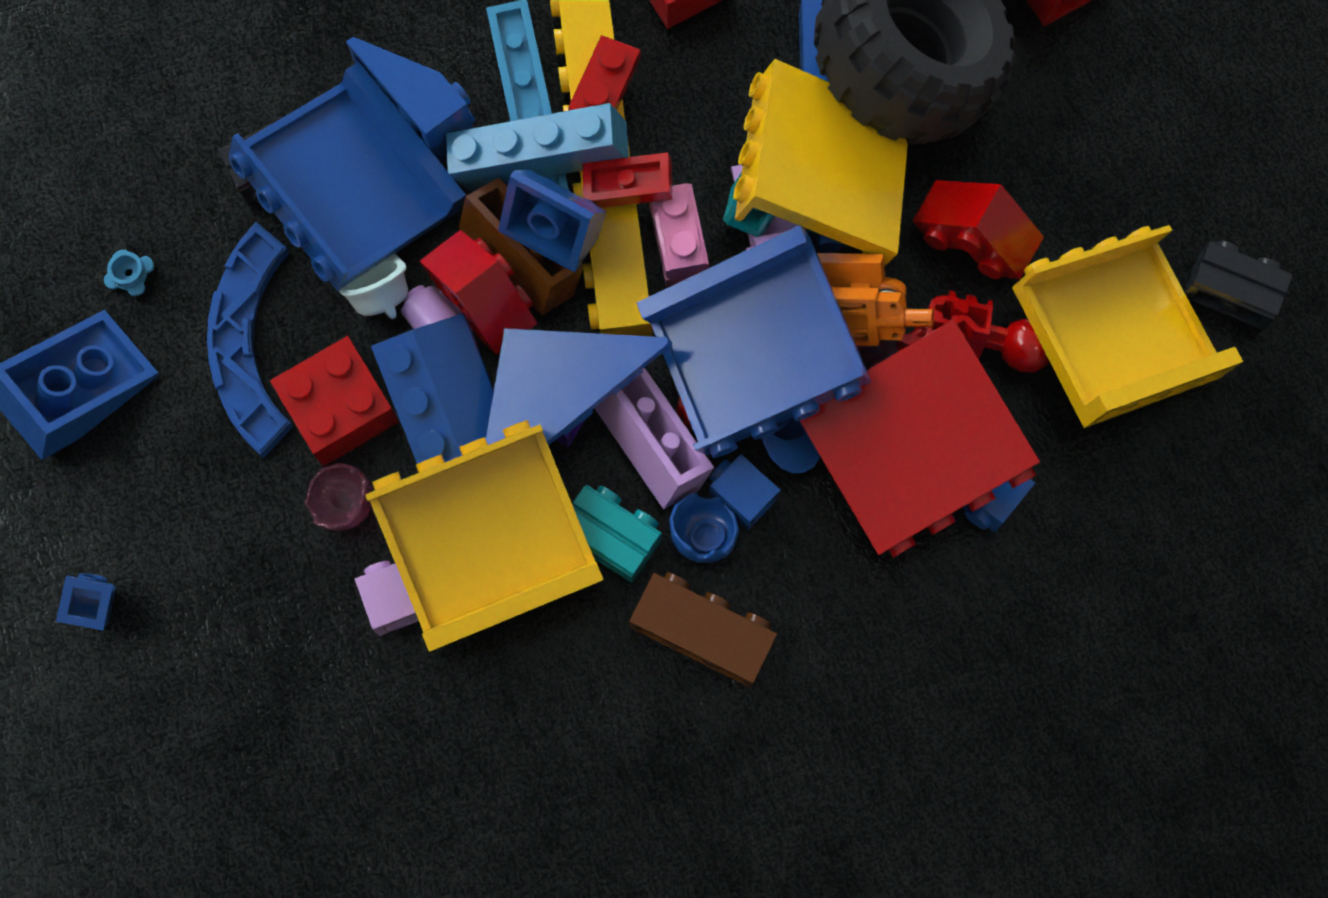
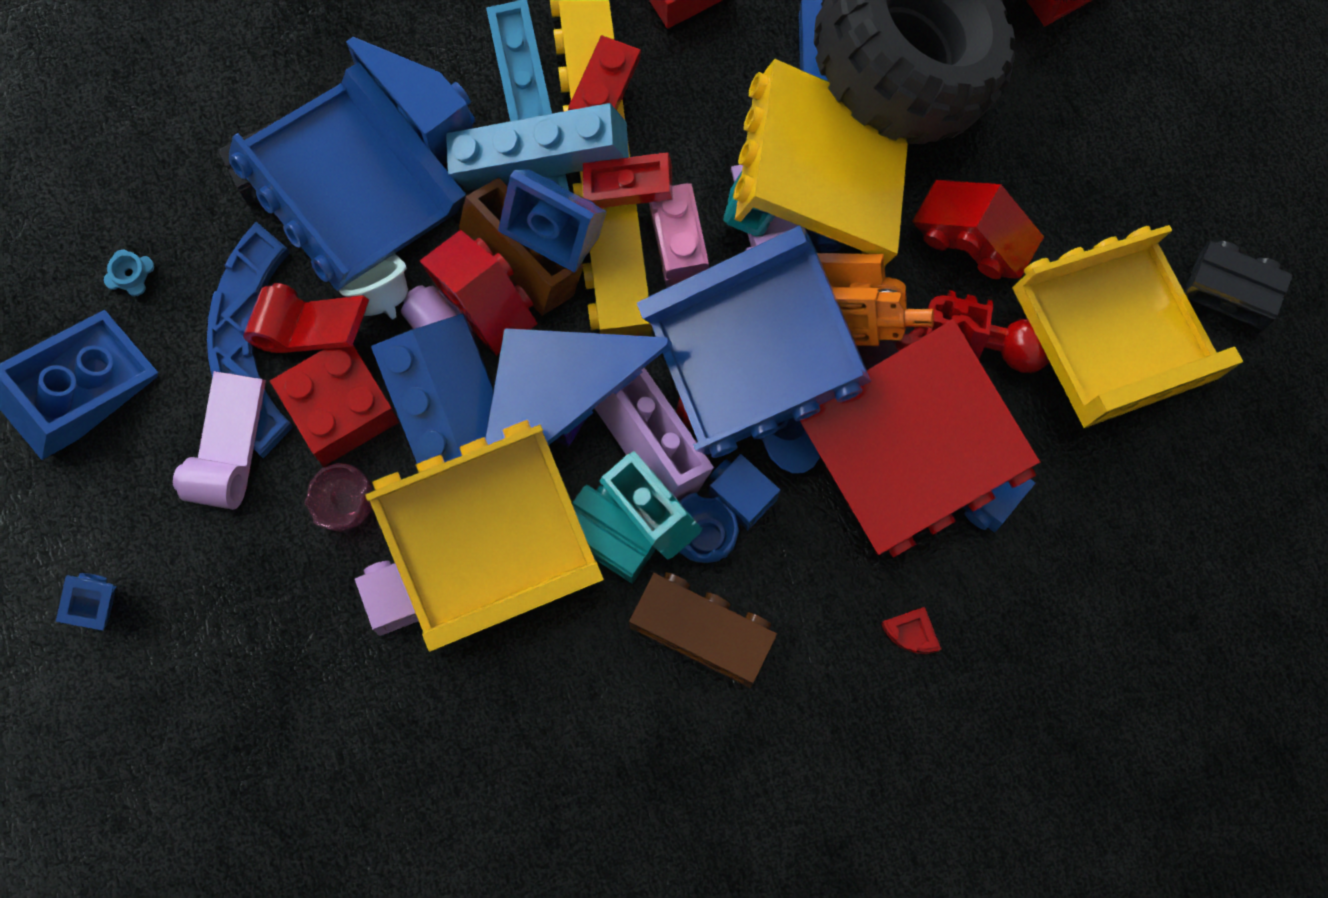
(226, 444): none -> lavender door
(289, 324): none -> red door
(650, 505): none -> teal brick
(912, 632): none -> red tile

